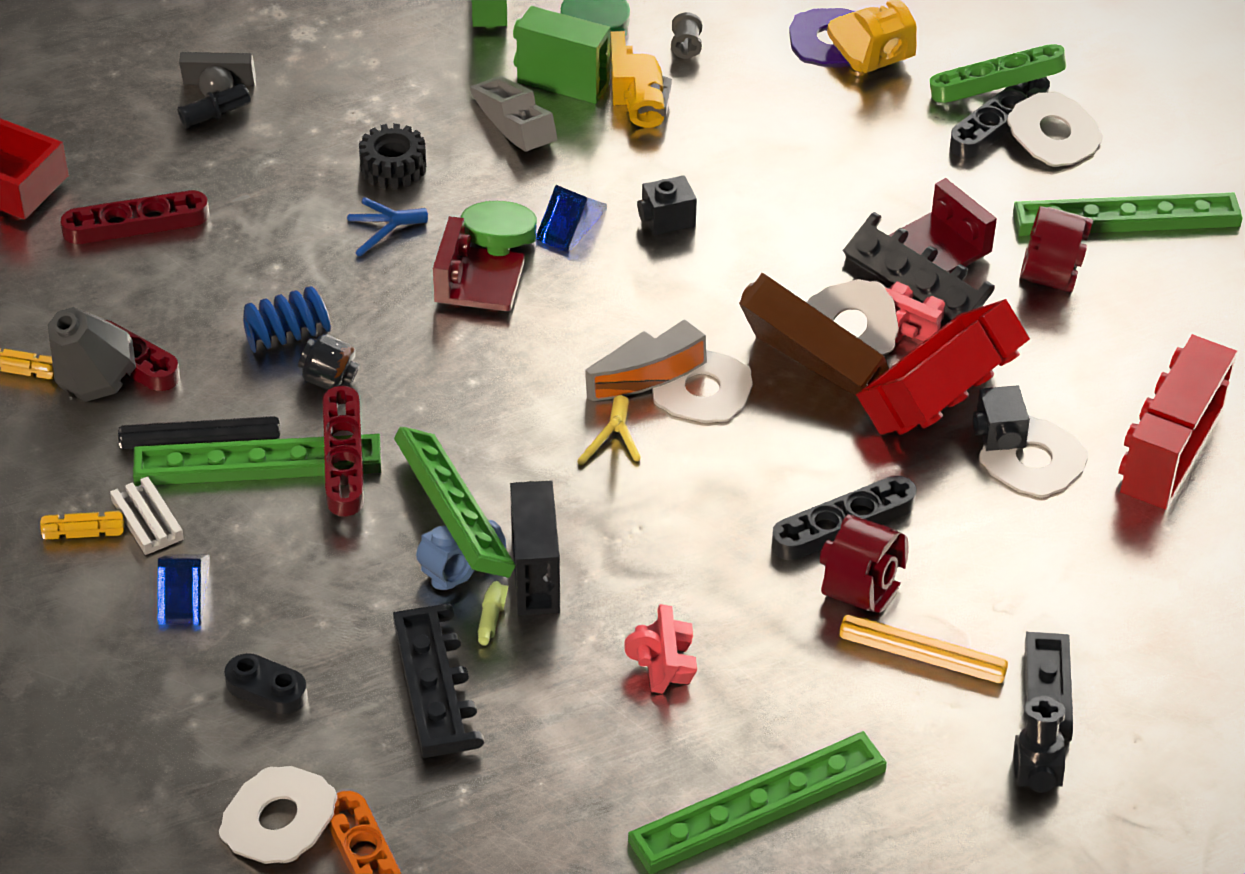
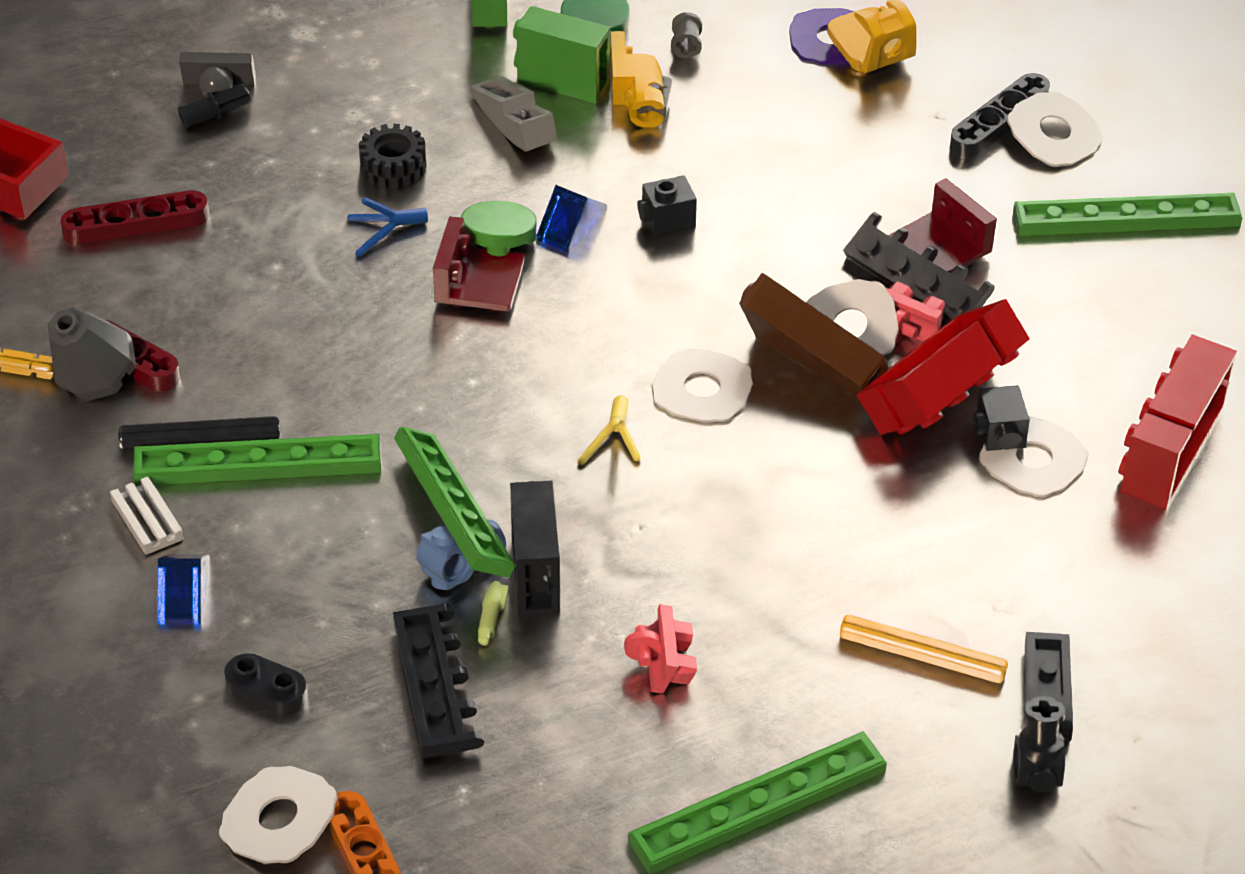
(82, 525): yellow axle -> none
(285, 317): blue piece -> none
(328, 362): black head -> none
(340, 450): dark red beam -> none
(647, 362): slope -> none
(863, 564): dark red brick -> none
(872, 496): black beam -> none
(998, 73): bright green beam -> none
(1055, 248): dark red brick -> none

